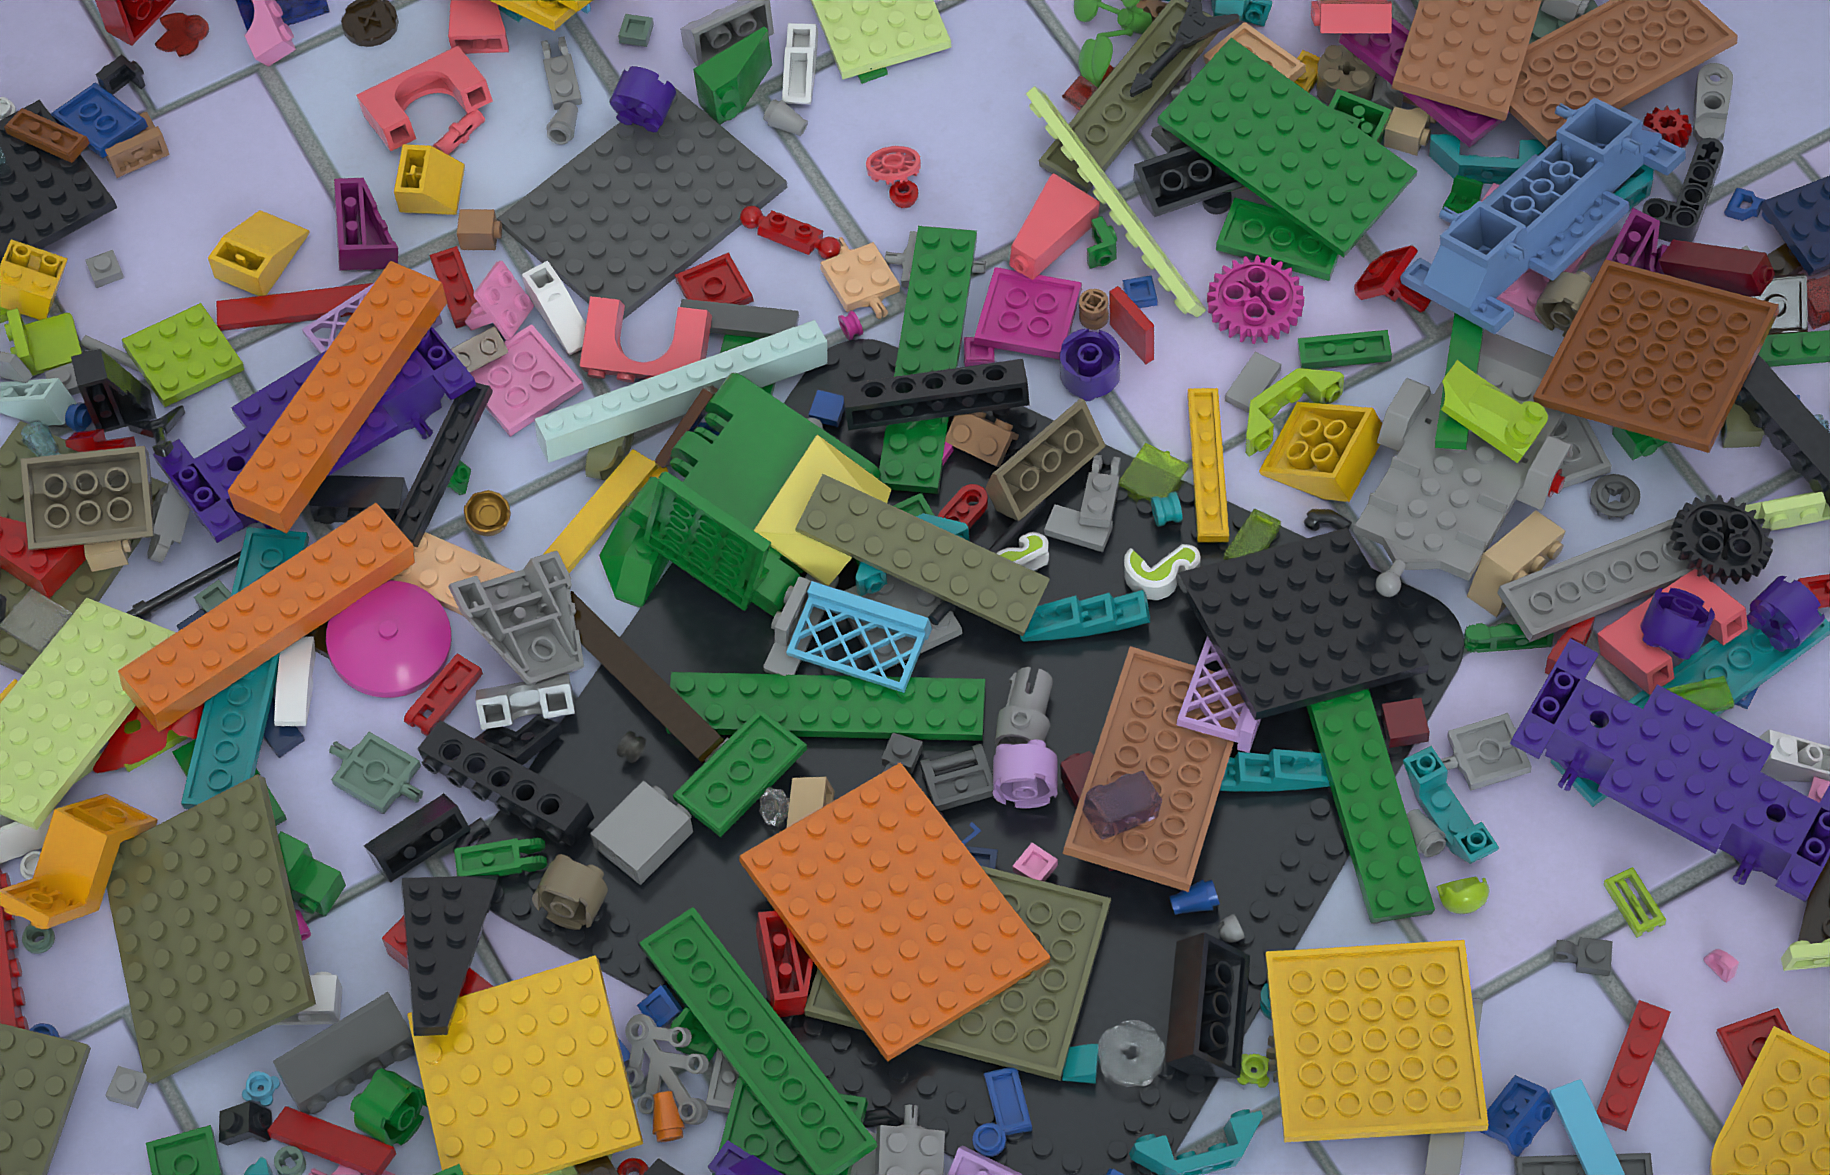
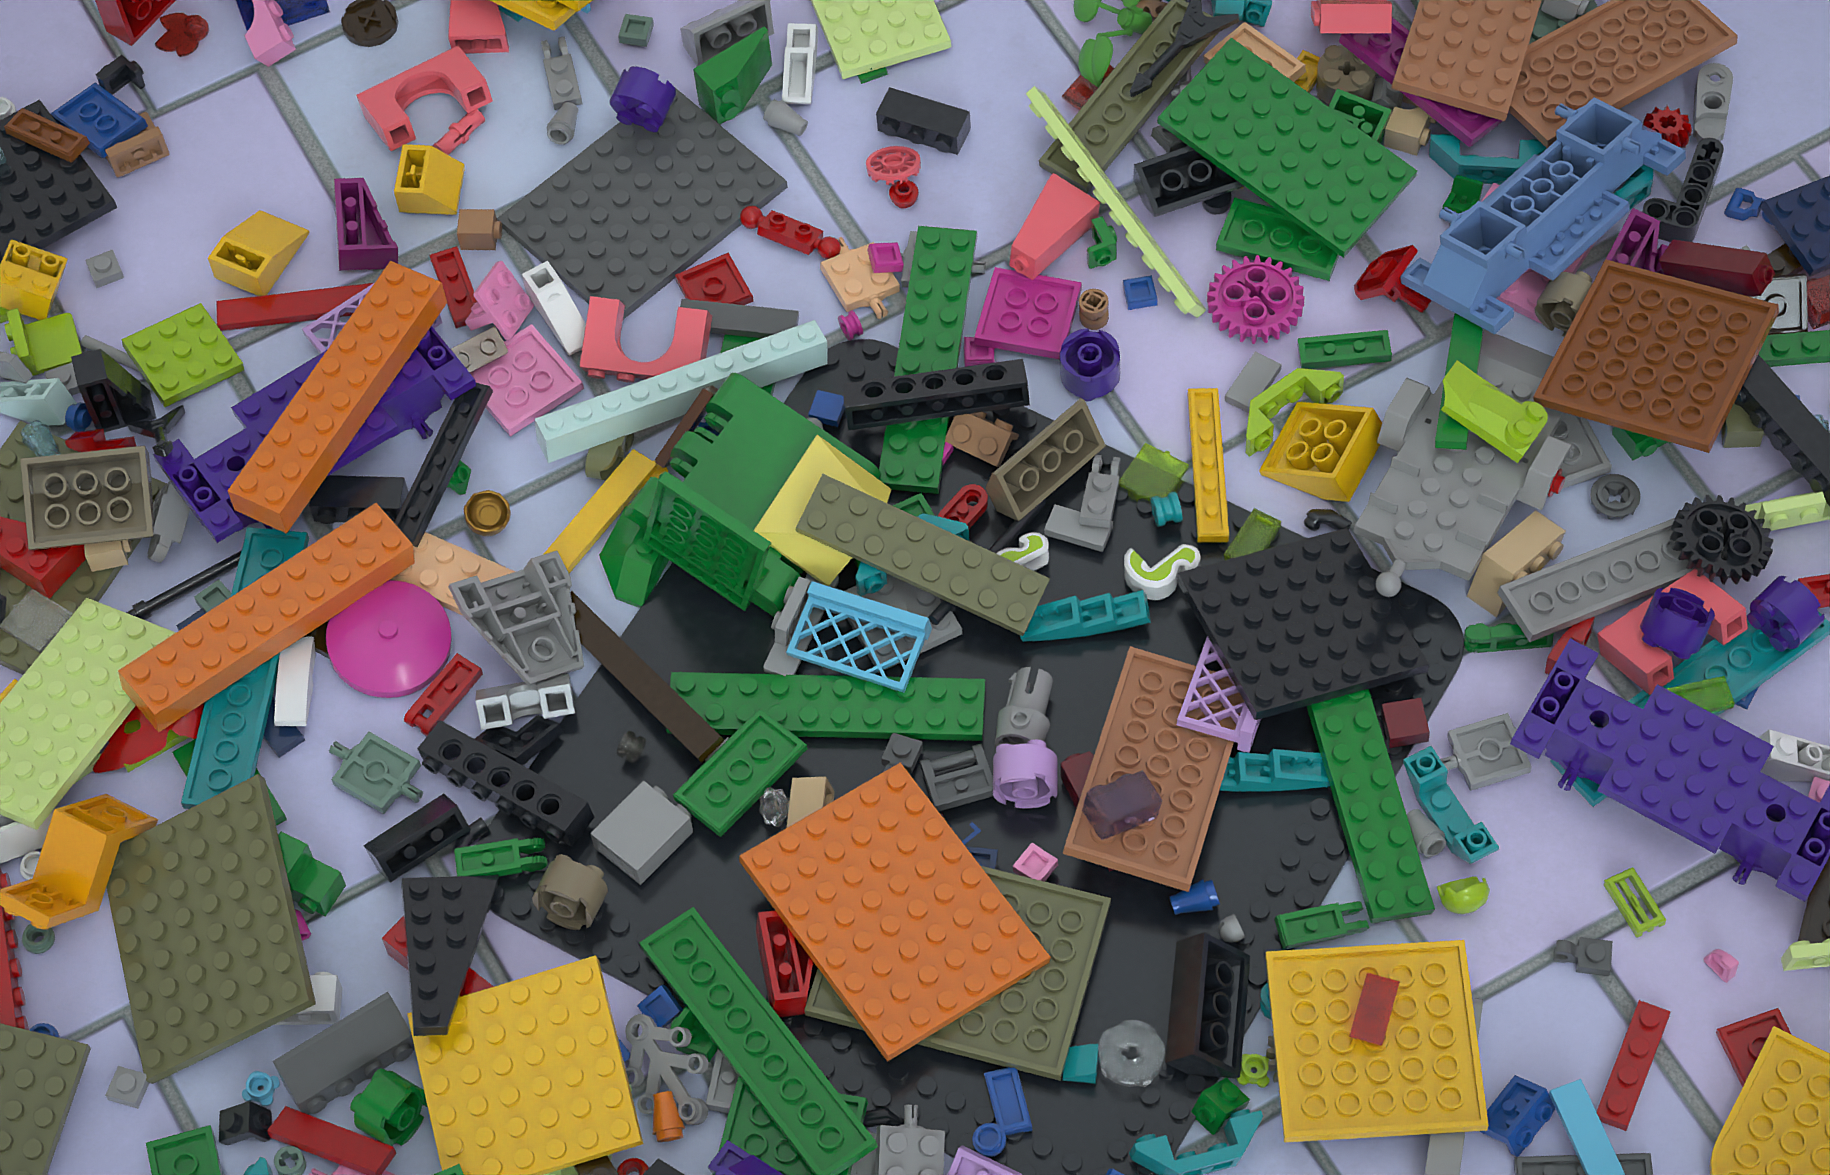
(885, 257): none -> dark pink tile
(923, 121): none -> black brick
(1131, 324): red tile -> none
(1218, 1105): none -> green bracket
(1318, 924): none -> green hinge
(1374, 1009): none -> clear red slope

